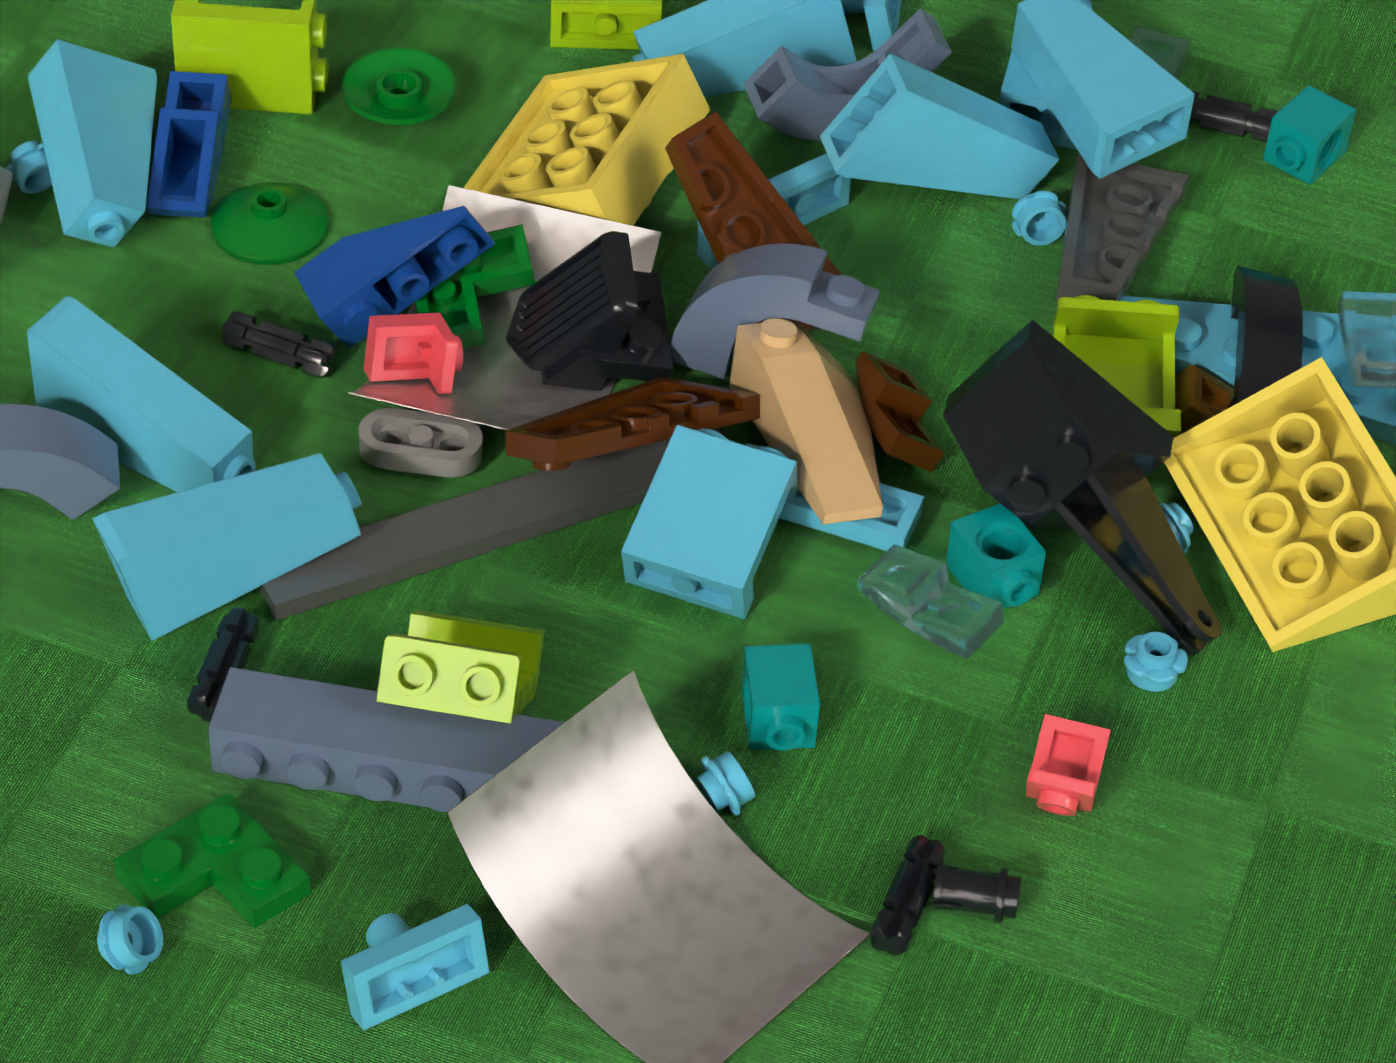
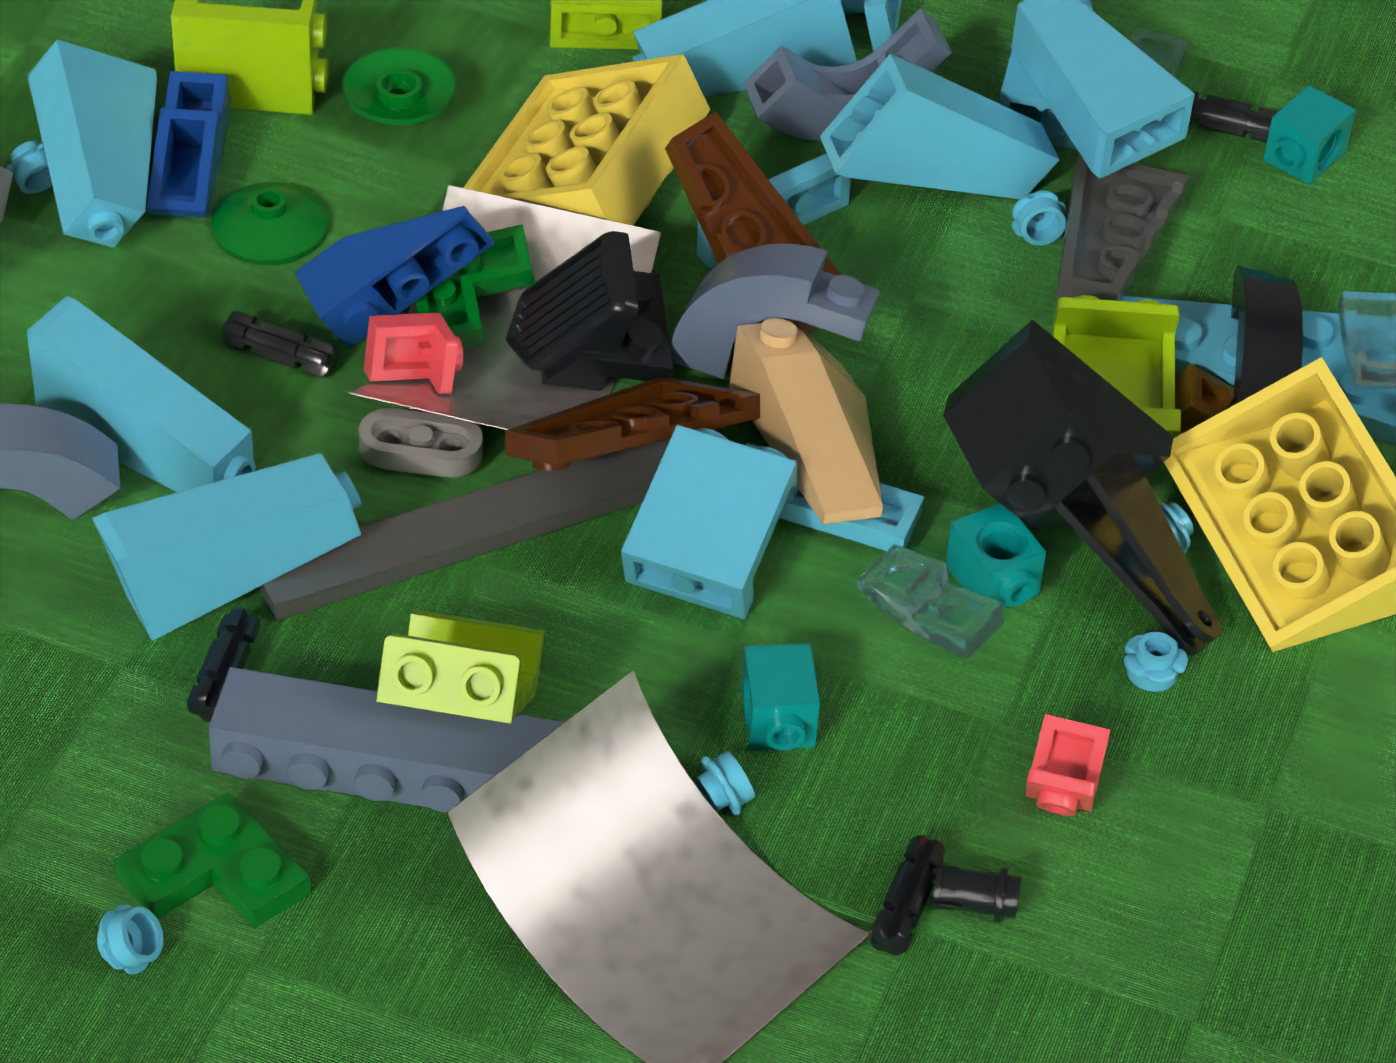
(413, 964): medium azure tile -> none
(893, 410): reddish brown slope -> none

